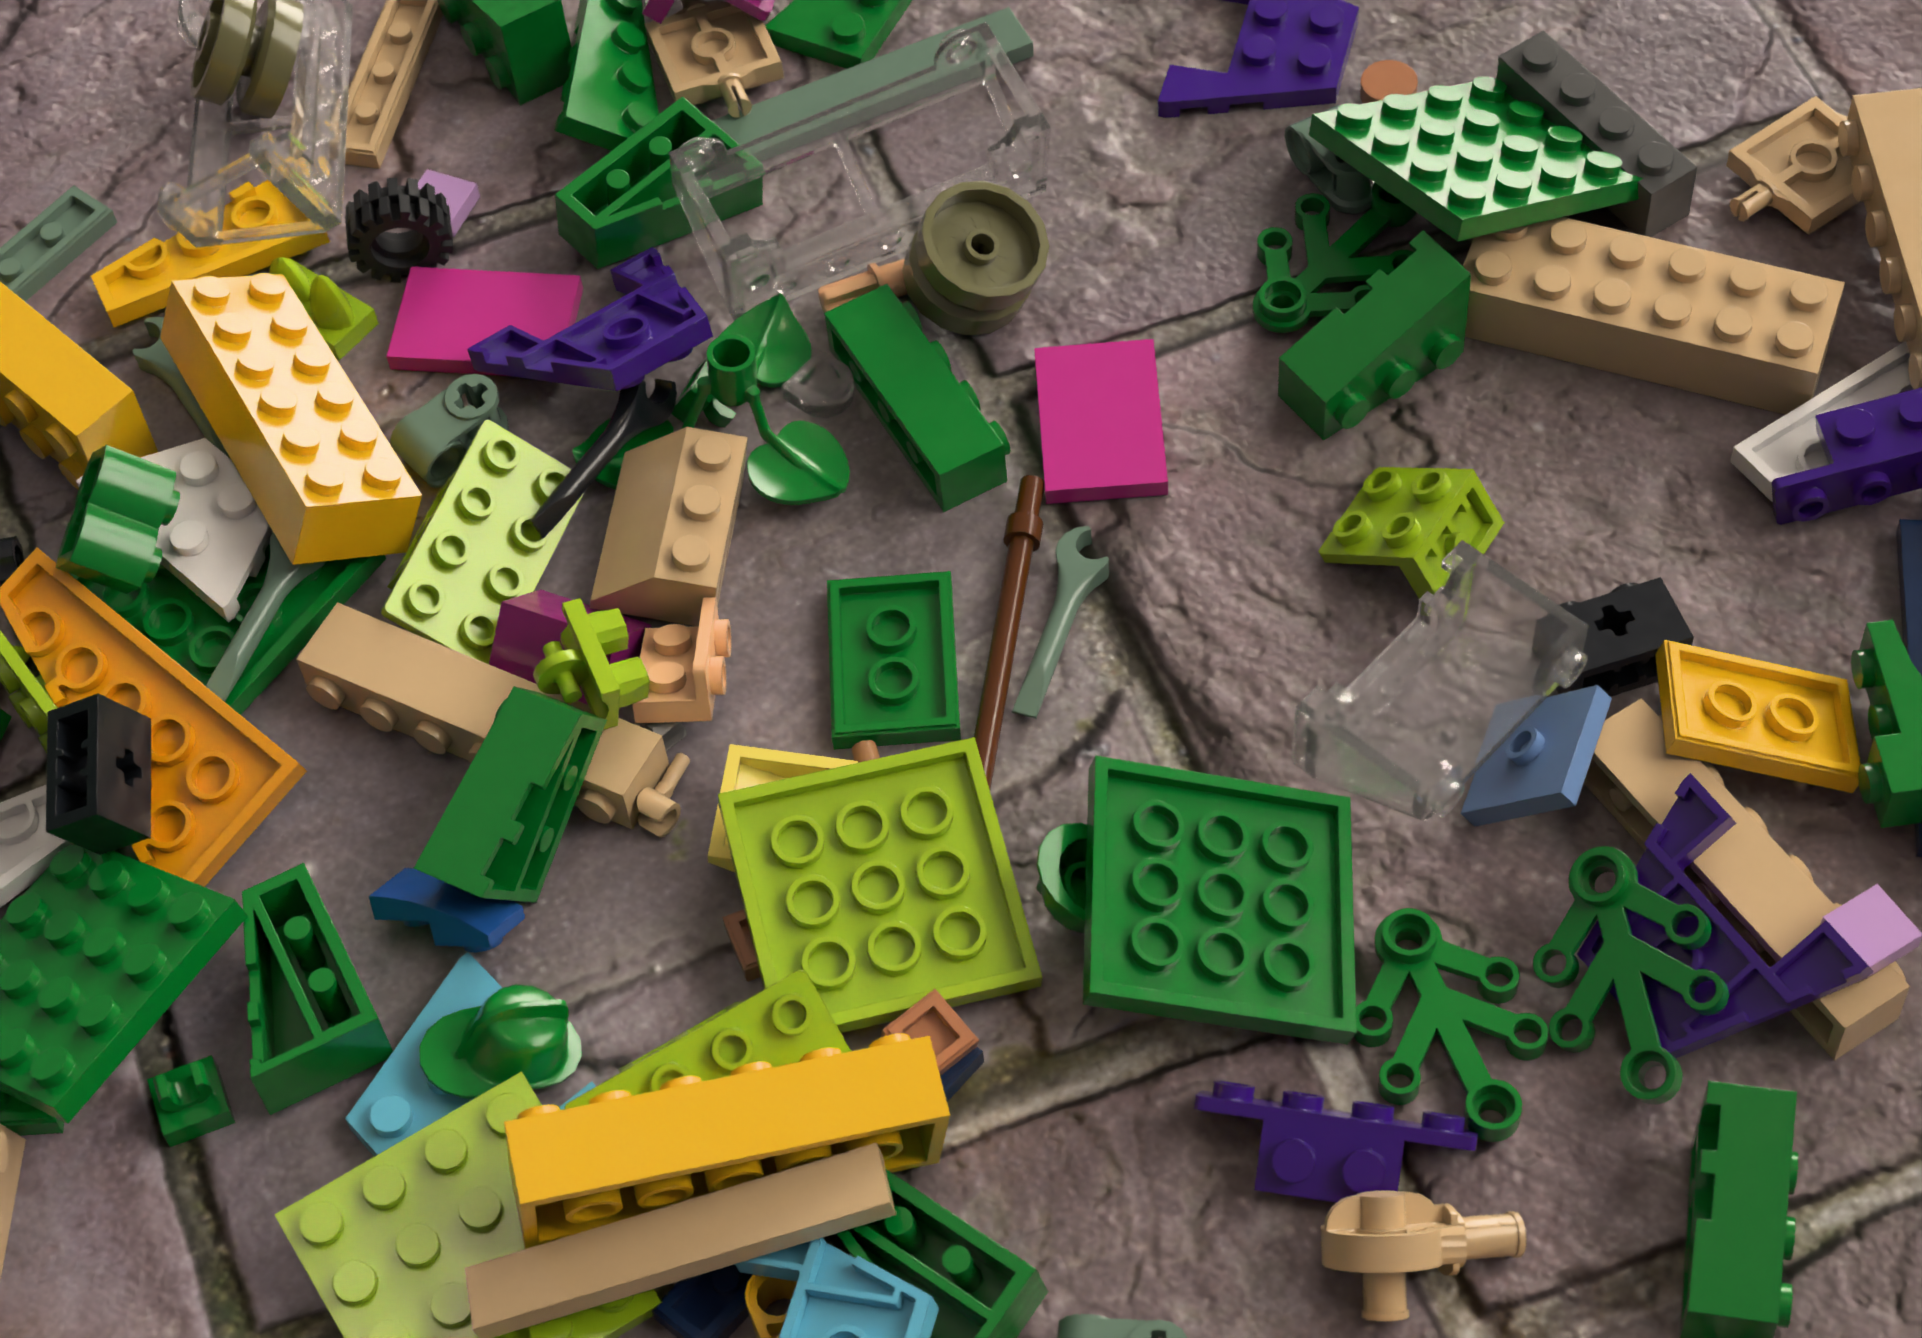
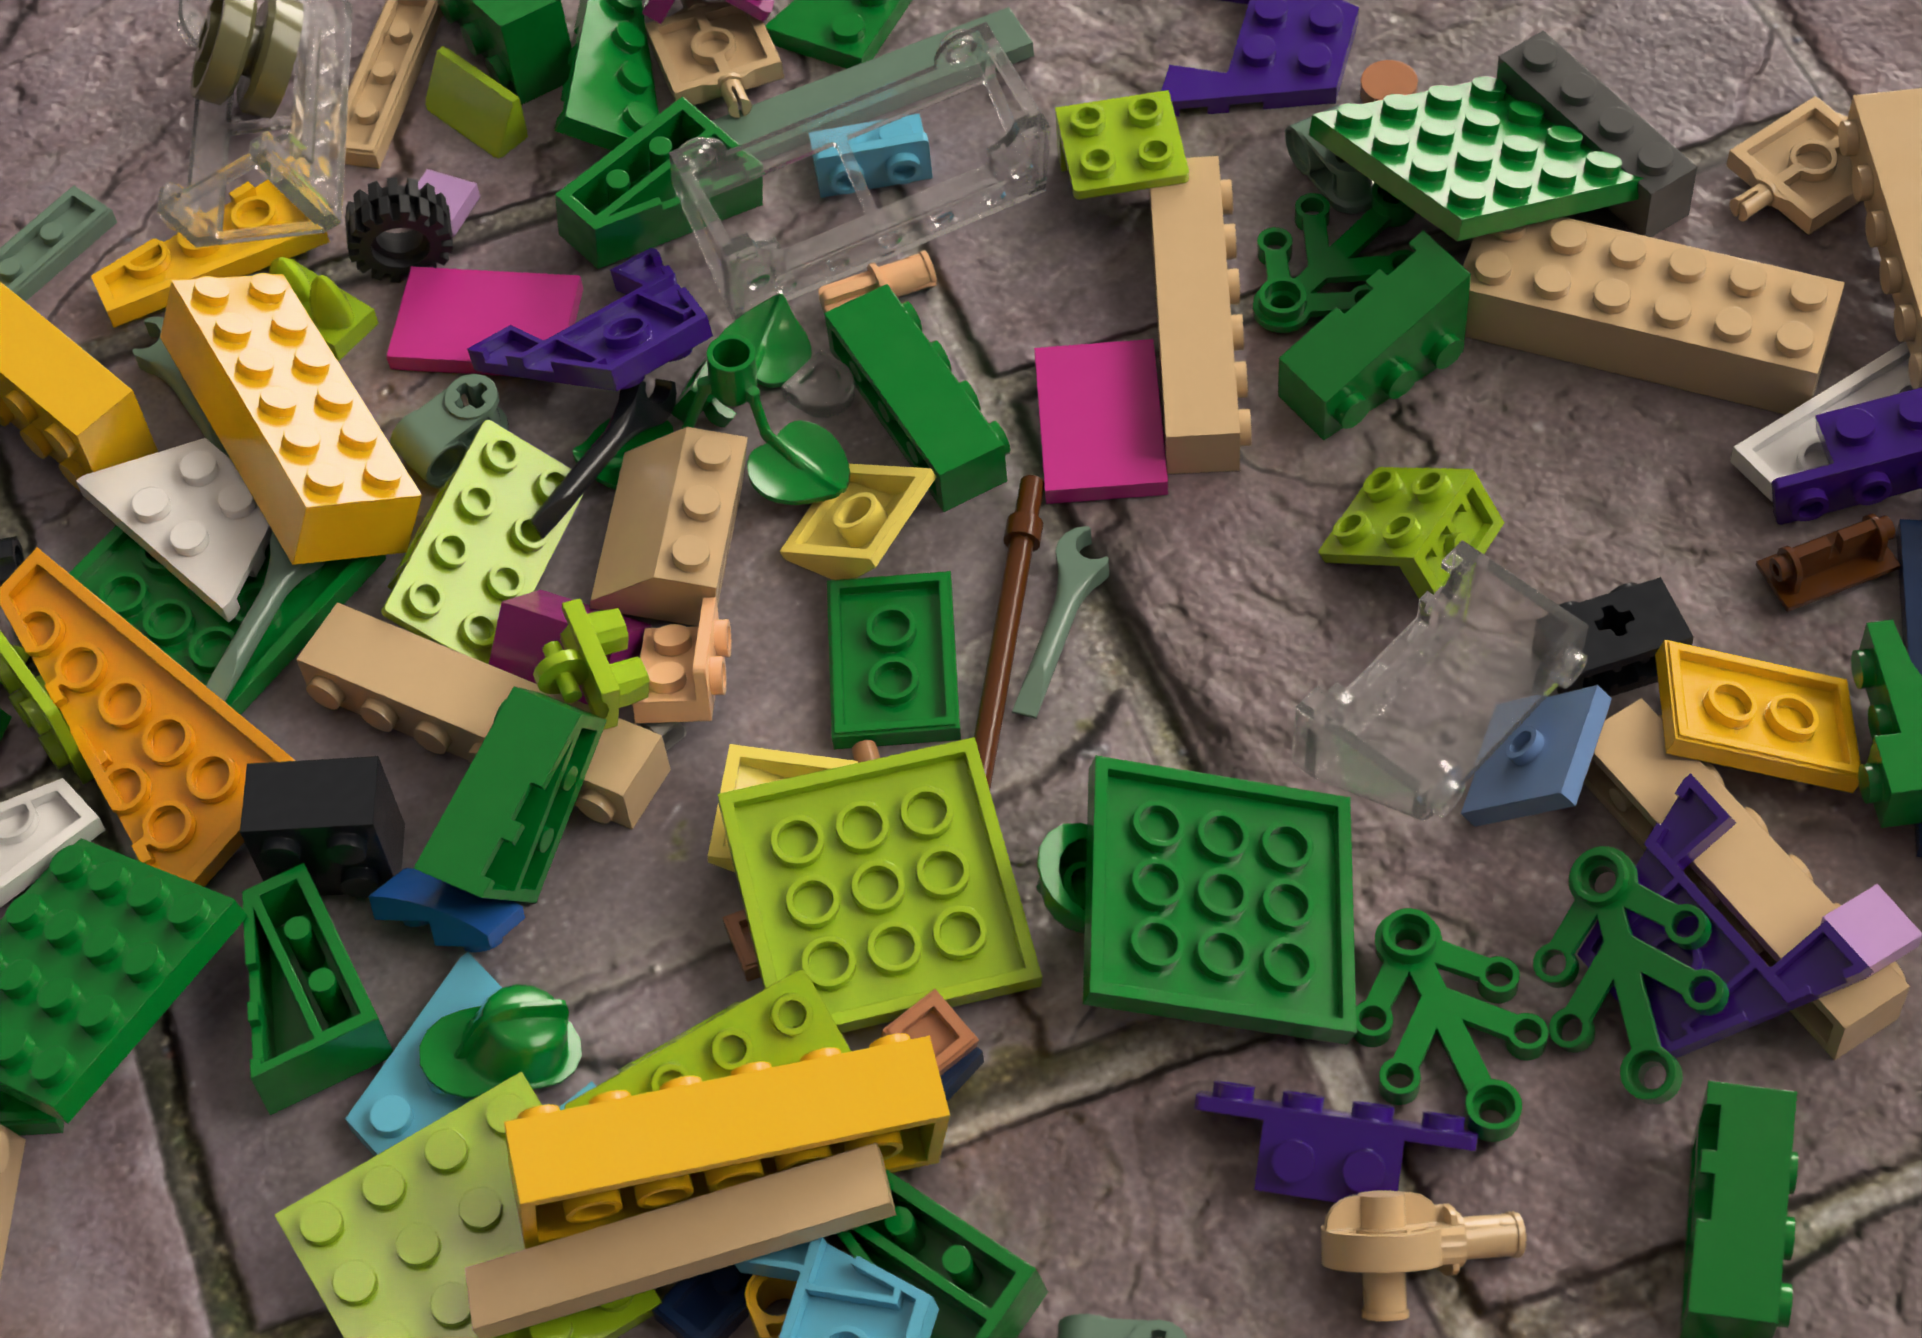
(98, 774): black brick -> none
(118, 520): green brick -> none
(191, 1101): green tile -> none
(327, 815): none -> black brick
(475, 104): none -> lime slope
(657, 810): tan hand -> none
(857, 528): none -> light yellow slope
(885, 157): none -> medium azure bracket
(975, 257): olive wheel -> none
(1120, 145): none -> lime bracket
(1196, 322): none -> tan brick
(1831, 562): none -> reddish brown hinge

